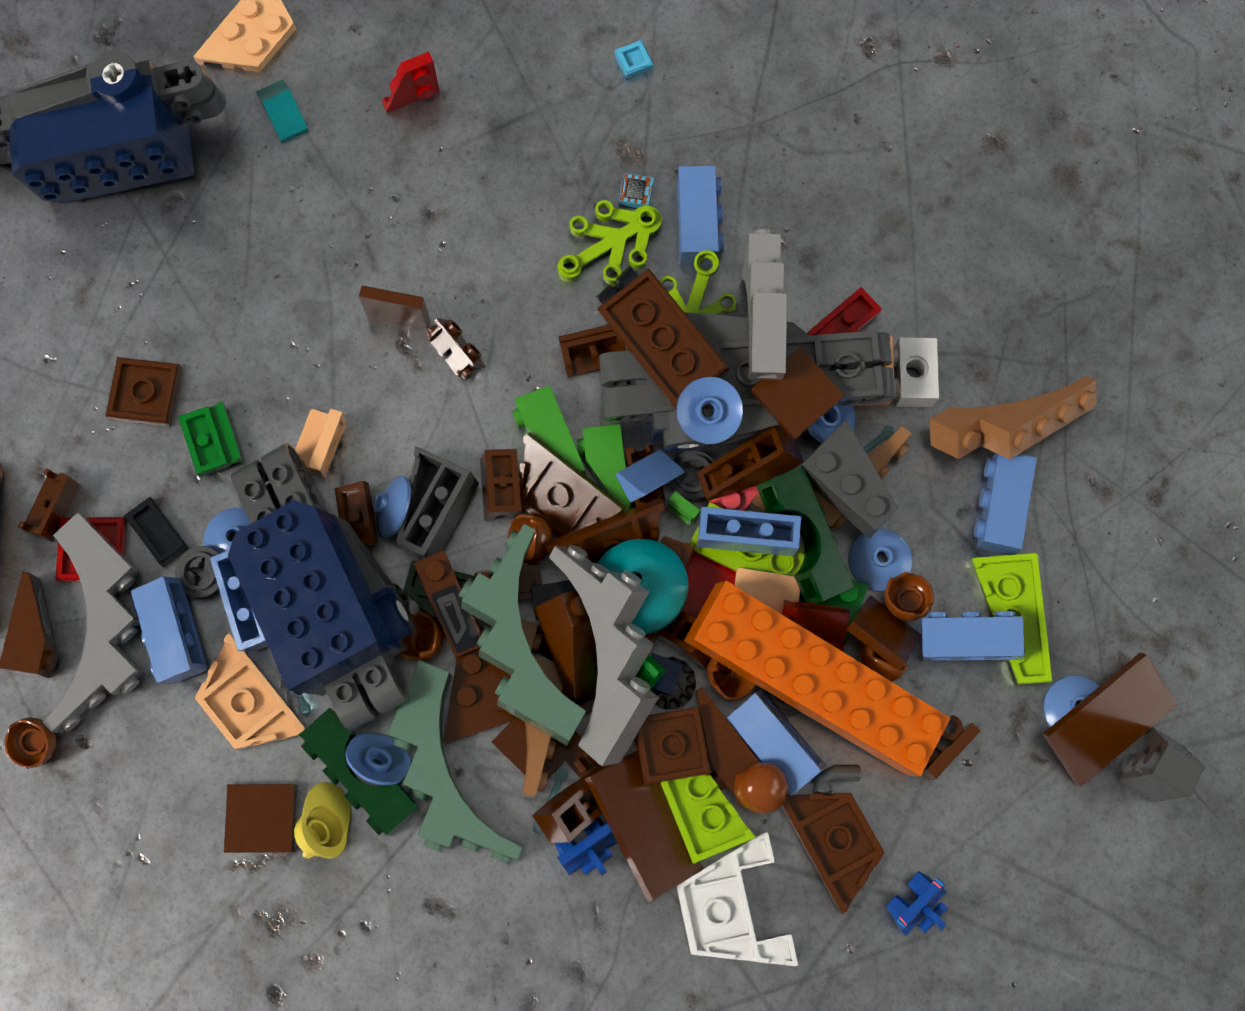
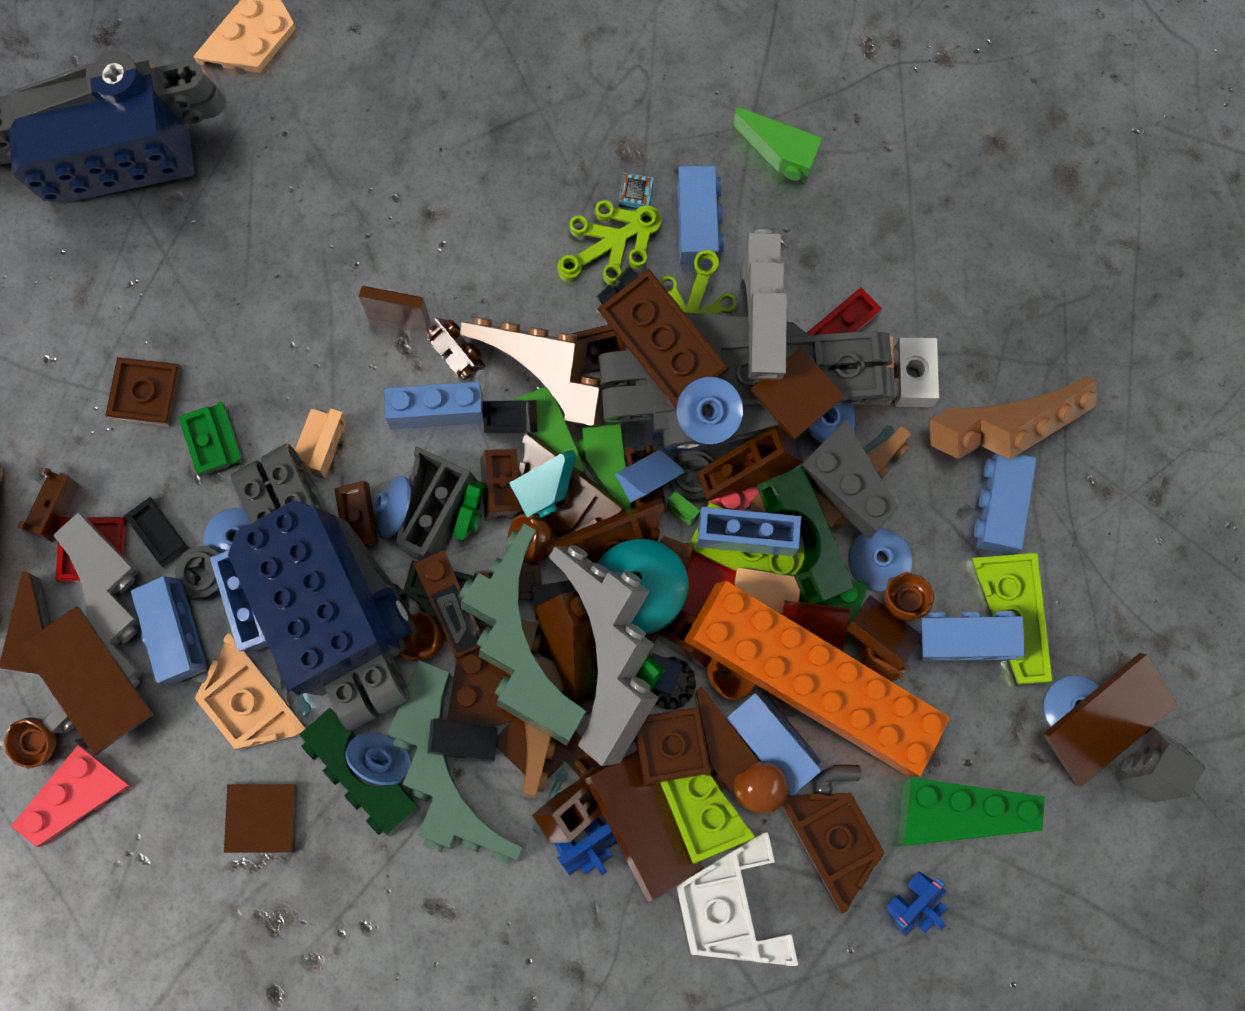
(70, 794): none -> coral wing
(86, 680): none -> reddish brown tile
(282, 110): teal slope -> none
(323, 822): light yellow piece -> none
(414, 81): red wing -> none
(433, 405): none -> medium blue brick
(462, 740): none -> black tile
(468, 518): none -> green plate
(510, 416): none -> black tile
(544, 485): none -> slope
(553, 360): none -> arch
(633, 59): medium azure tile -> none
(783, 146): none -> bright green slope
(958, 741): reddish brown plate -> none
(960, 812): none -> green wedge

